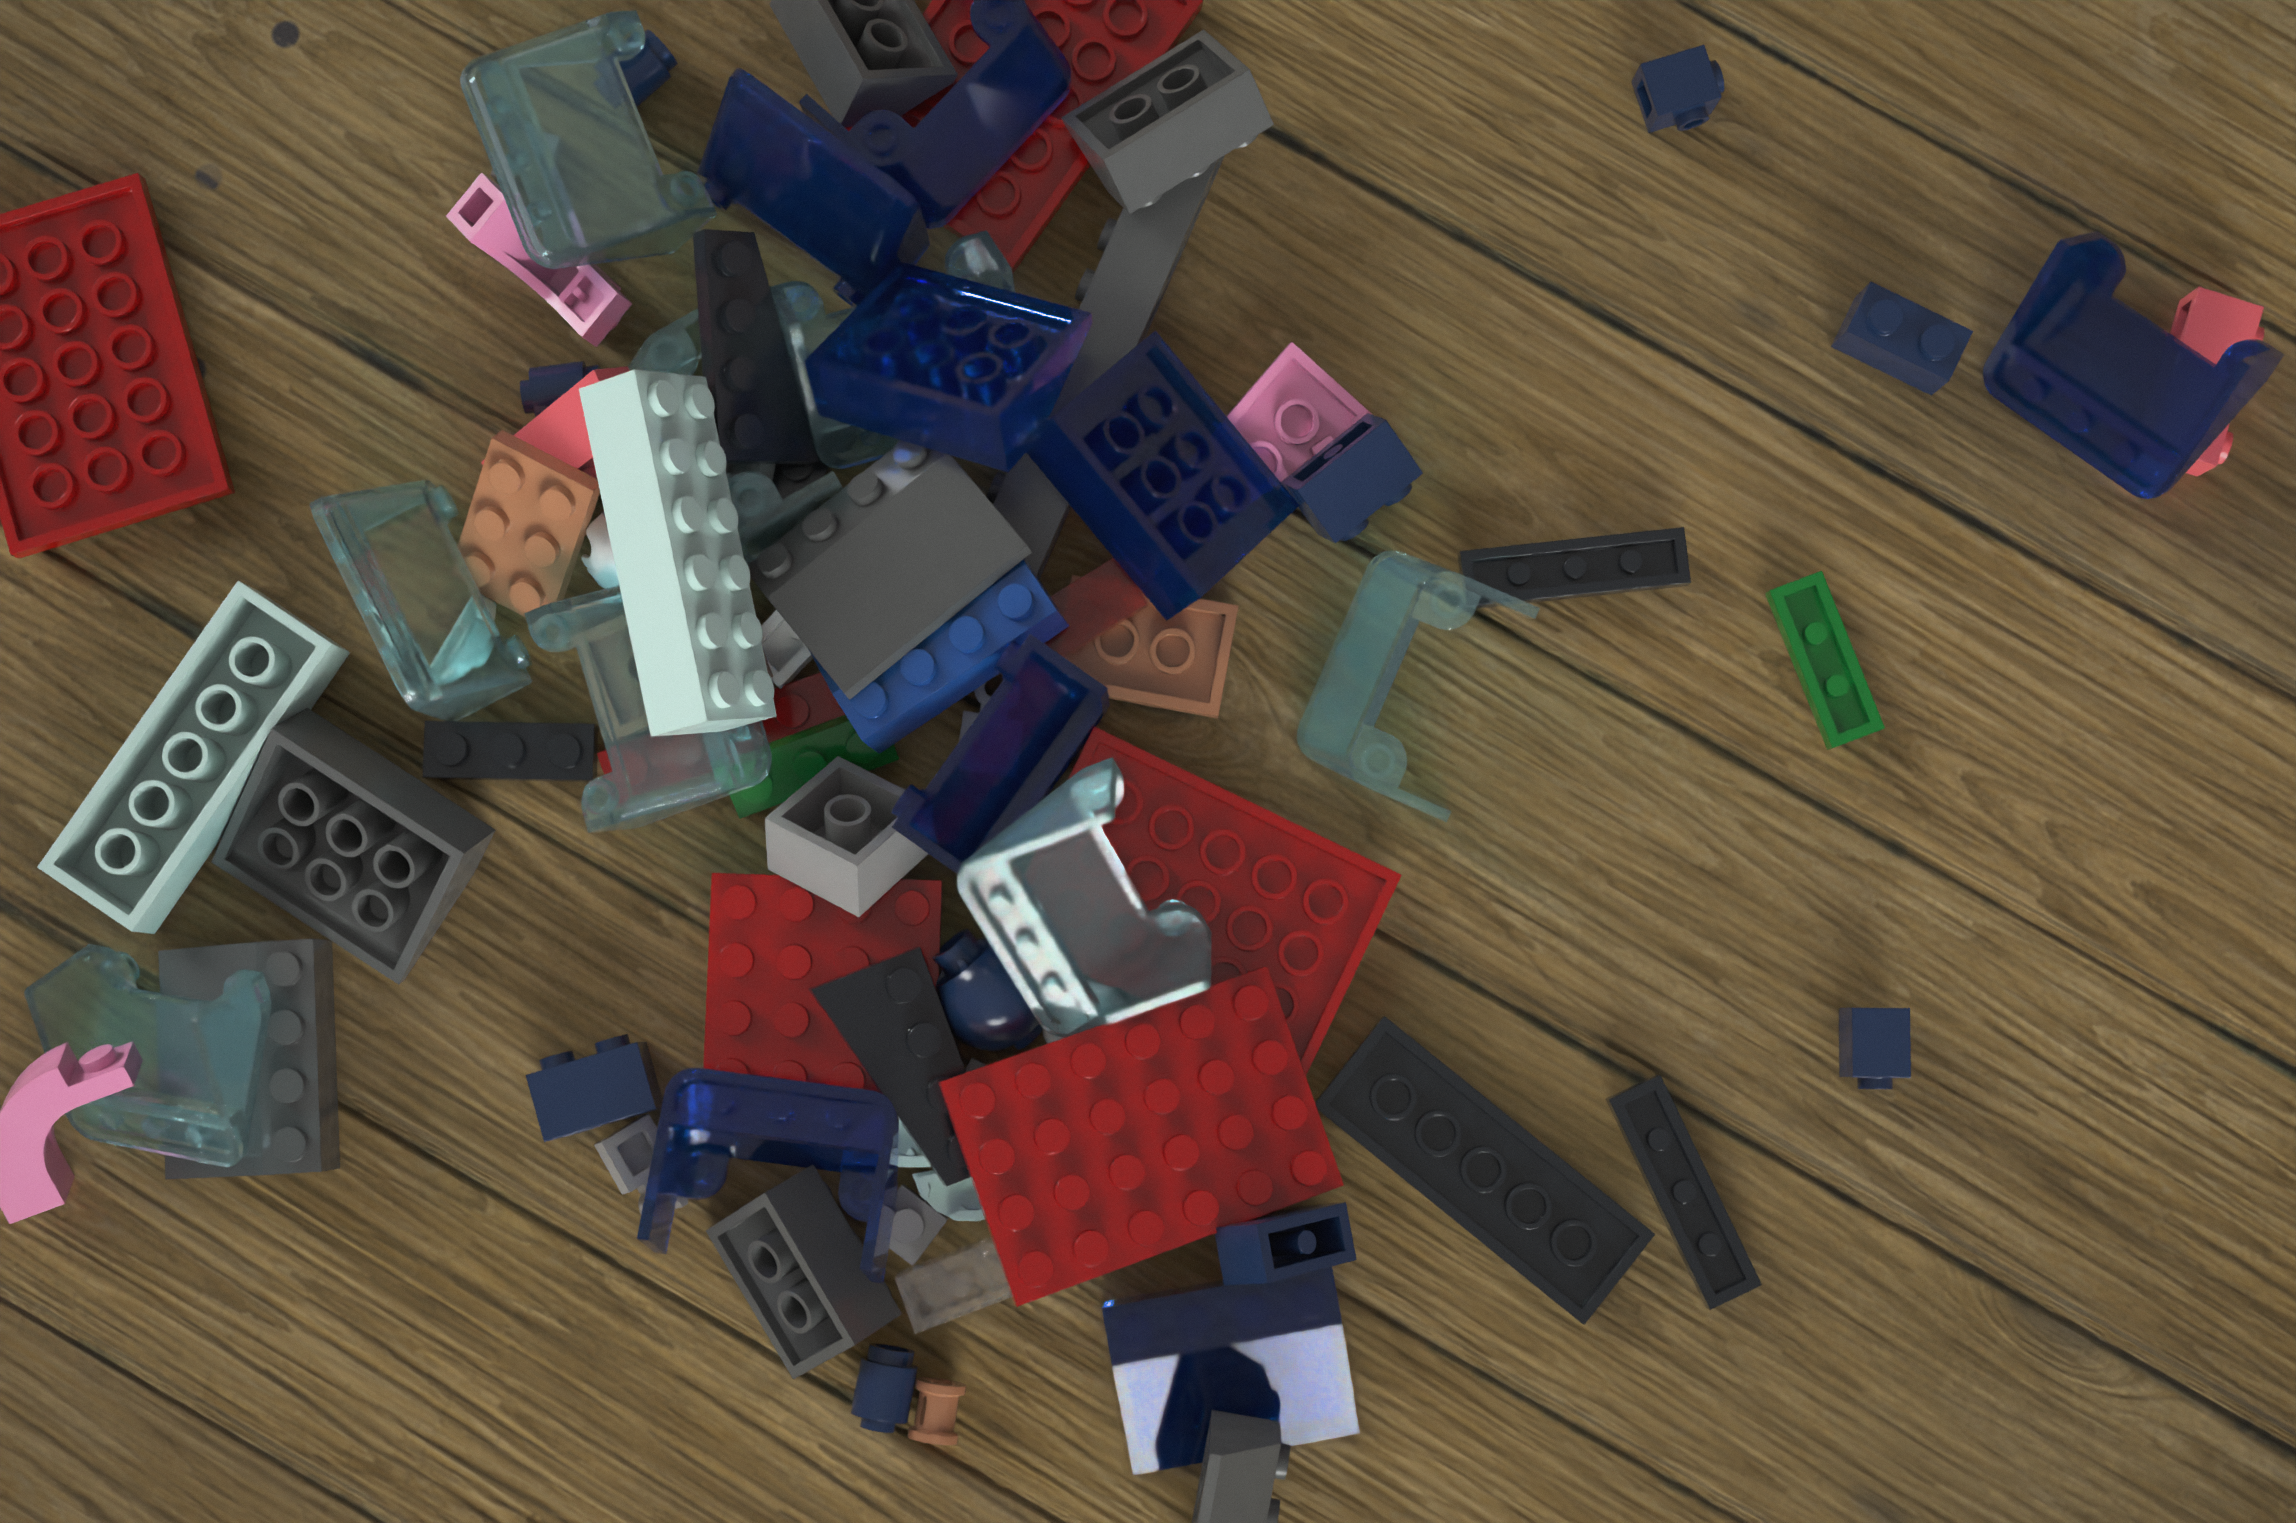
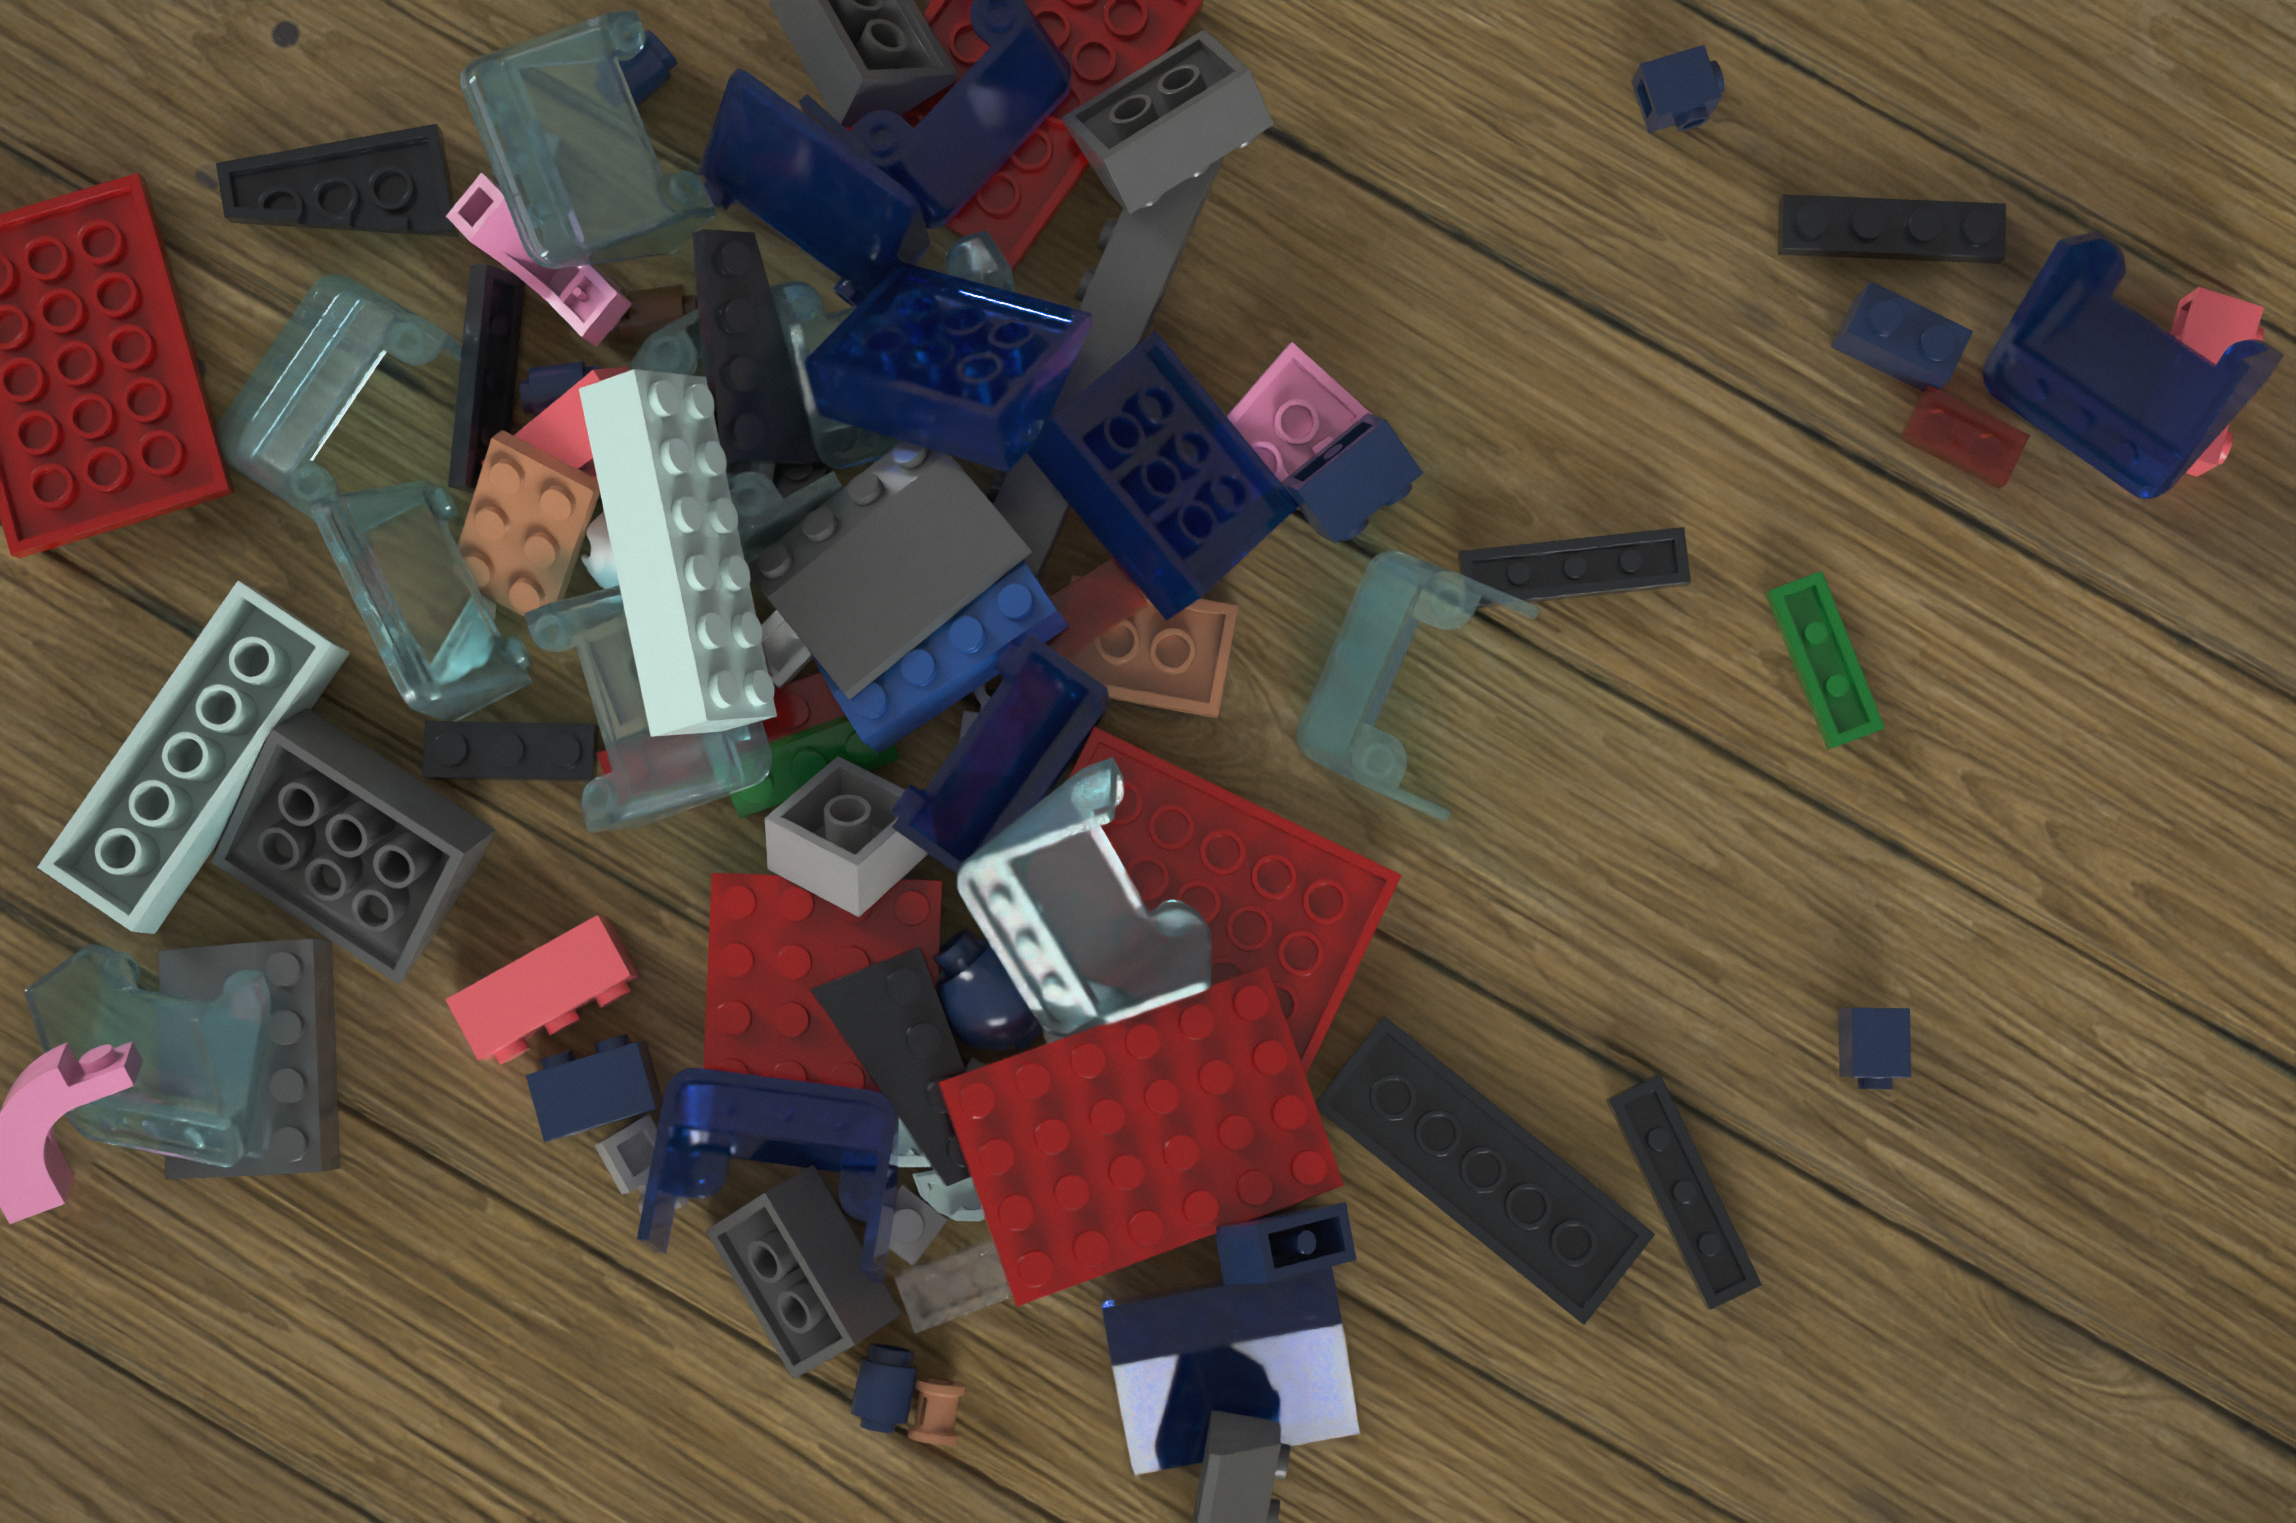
(312, 381): none -> clear light blue windscreen
(354, 184): none -> black wing
(486, 369): none -> black plate
(544, 990): none -> coral brick
(654, 310): none -> reddish brown brick
(1892, 229): none -> black plate
(1964, 437): none -> clear red plate

